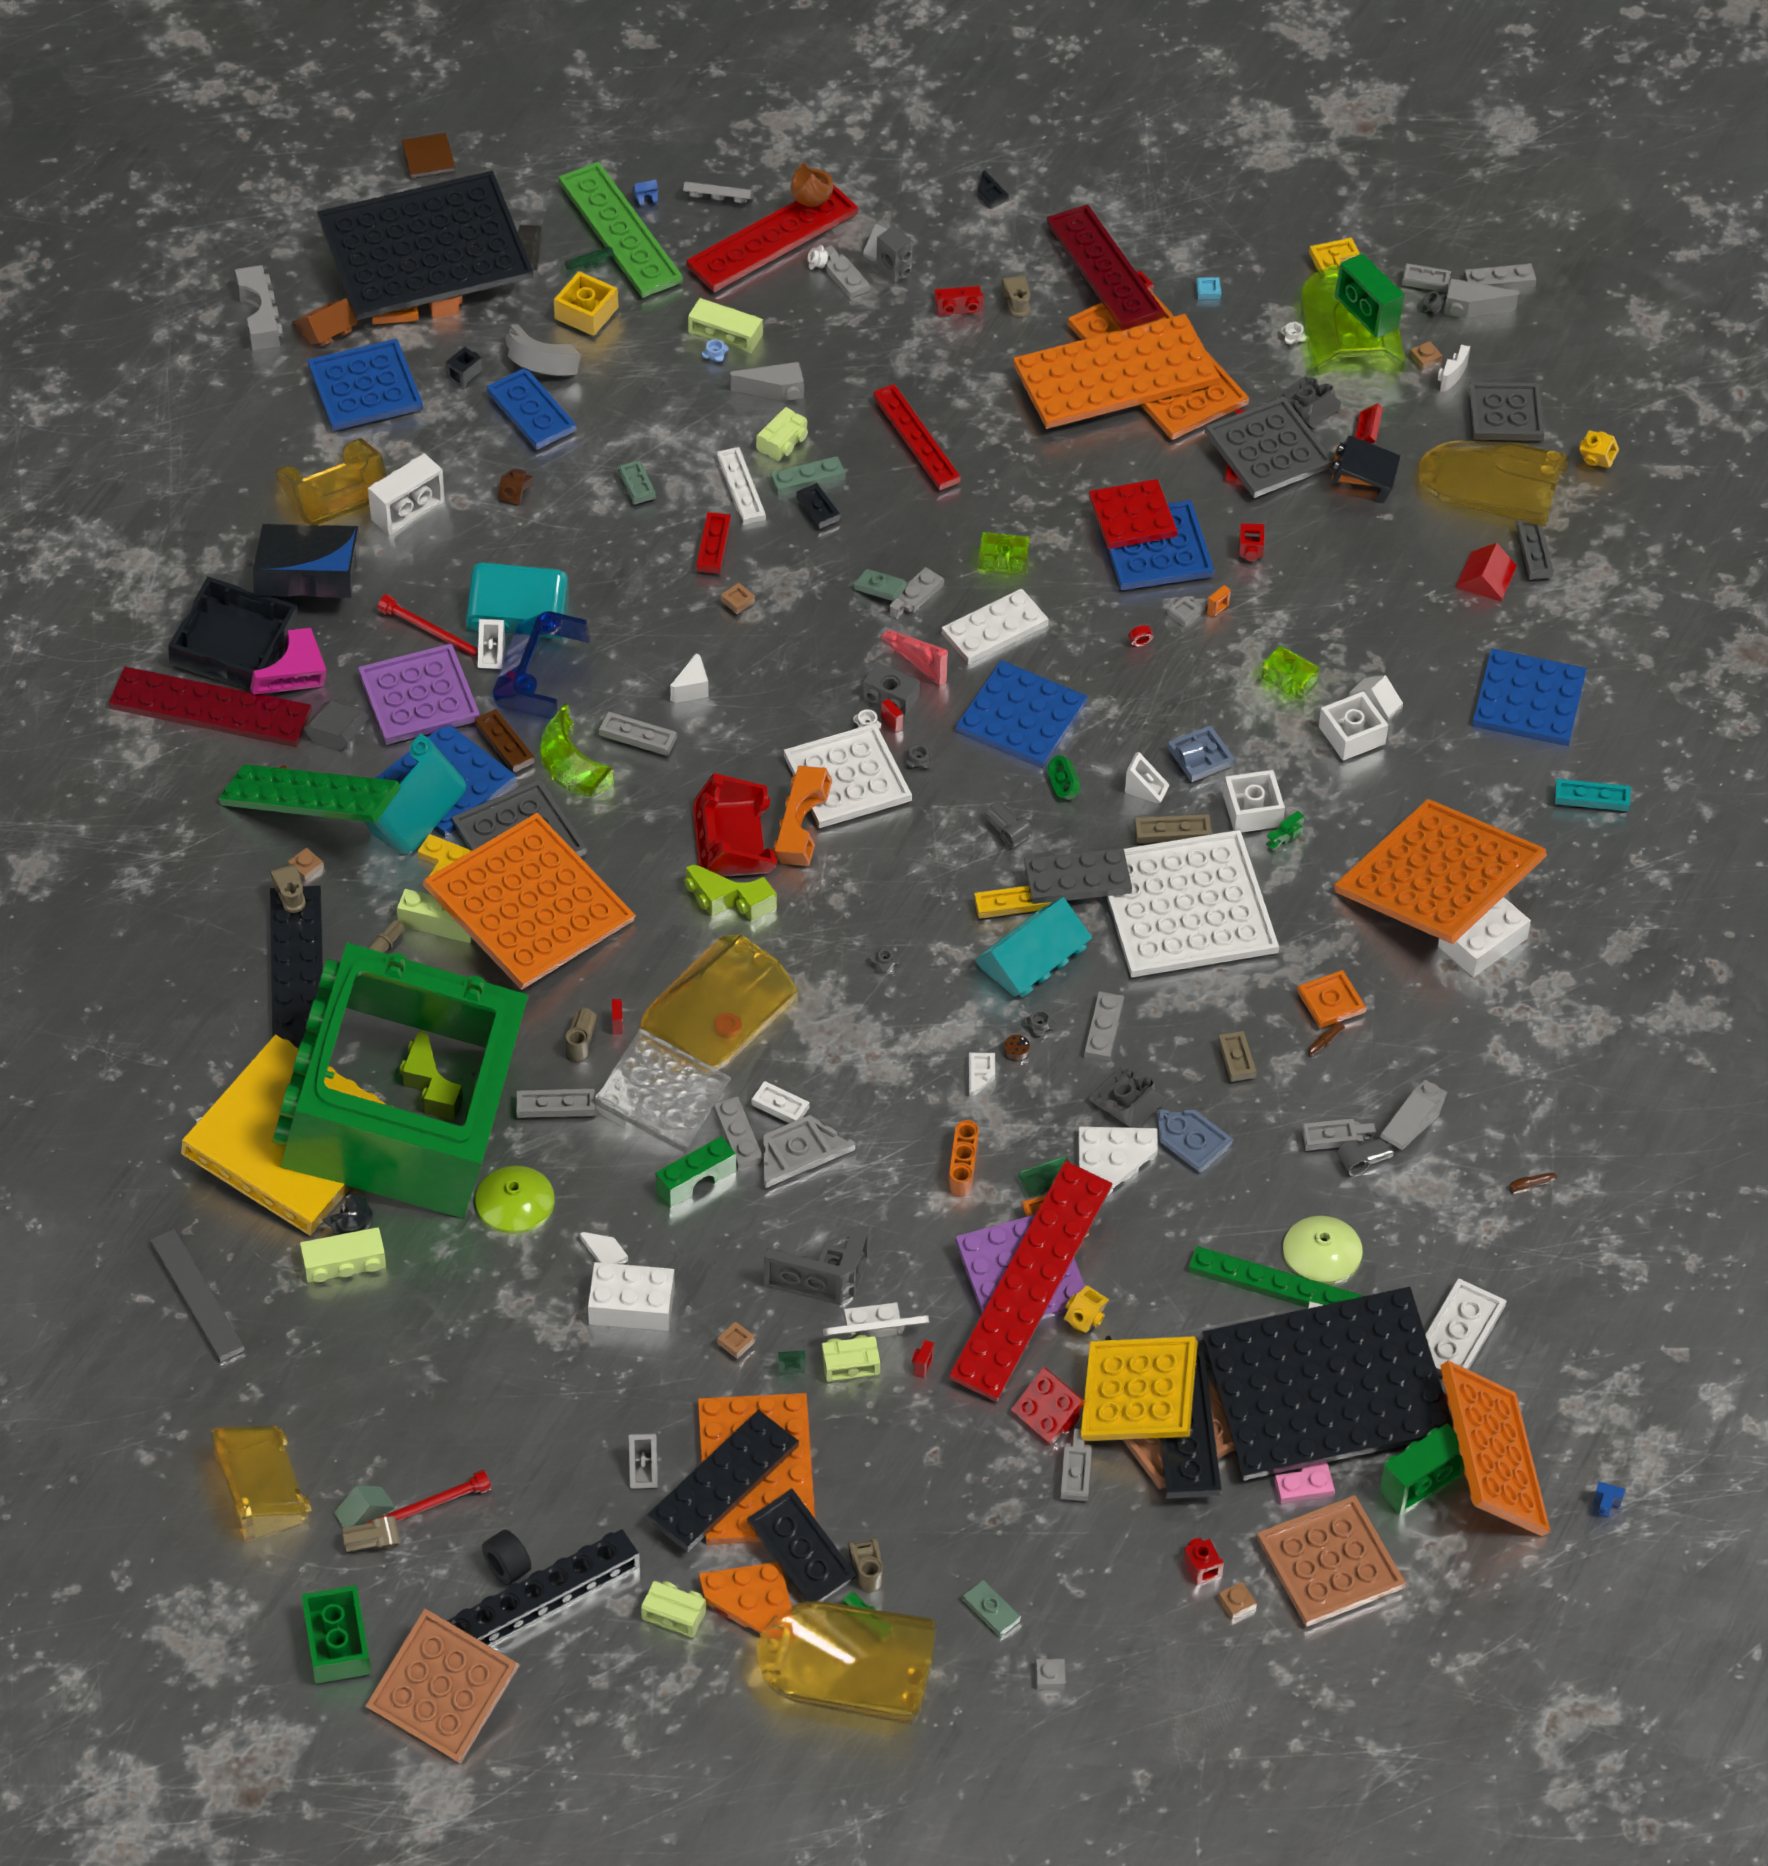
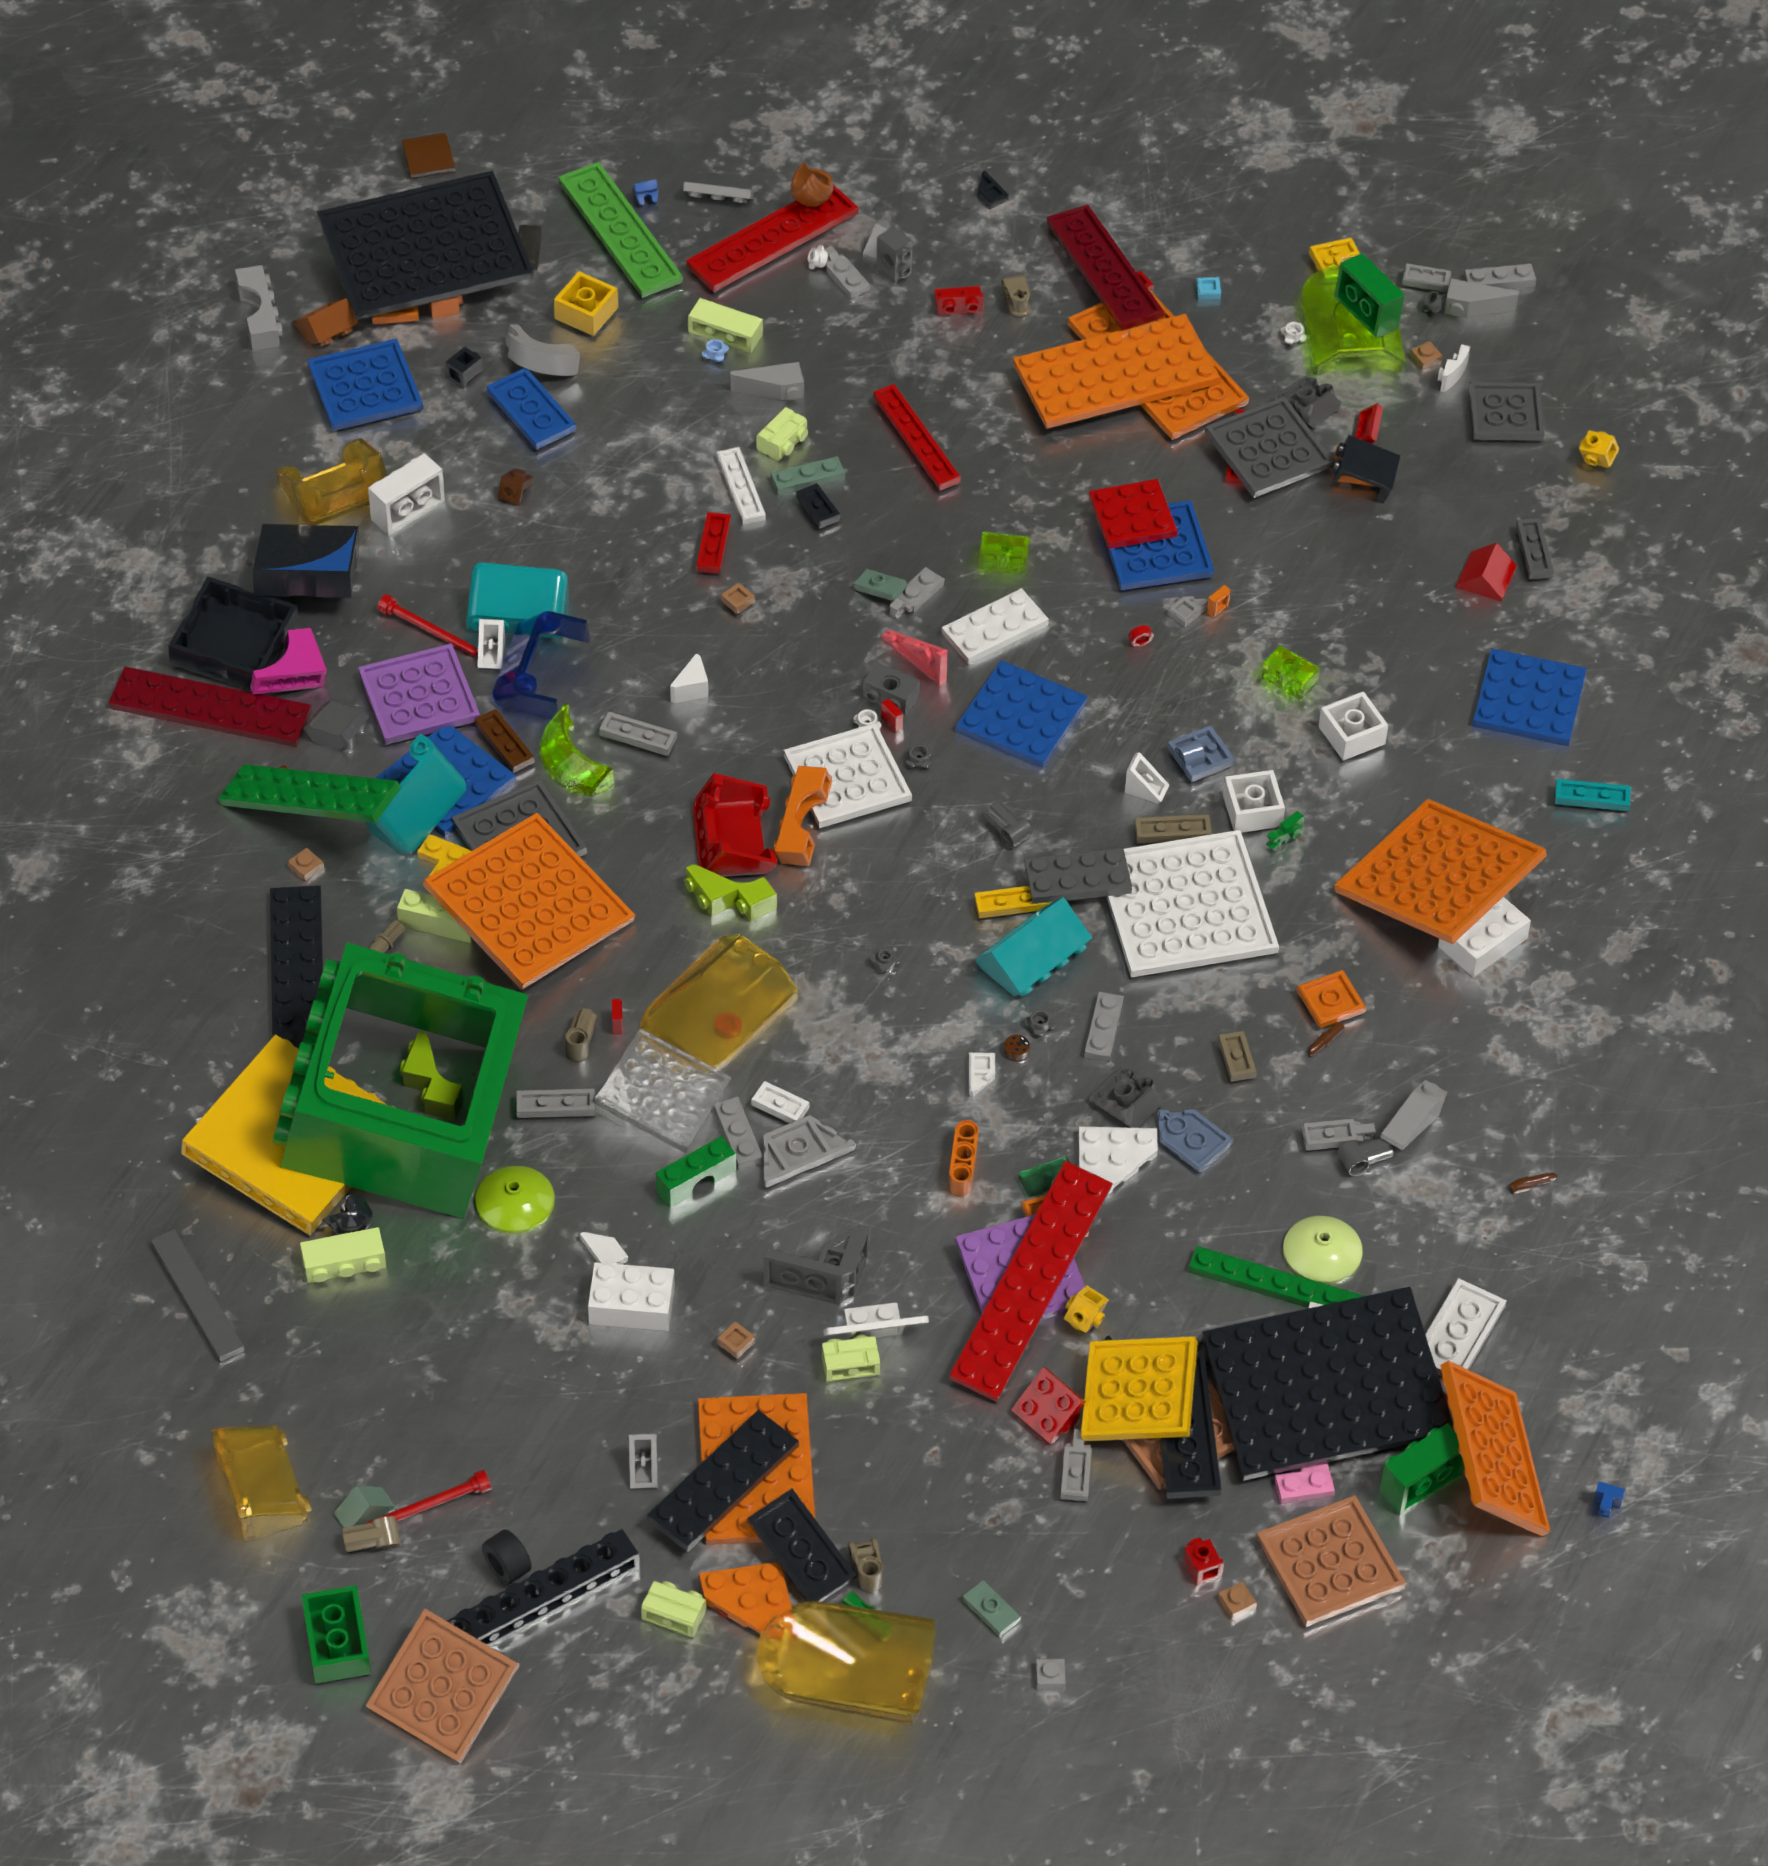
(289, 887): dark tan piece -> none
(590, 259): clear green plate -> none
(637, 482): sand green plate -> none
(792, 1363): clear green plate -> none
(923, 1358): red plate -> none
(1063, 777): green plate -> none
(1251, 546): red brick -> none
(1381, 694): white slope -> none
(1495, 477): clear yellow windscreen -> none

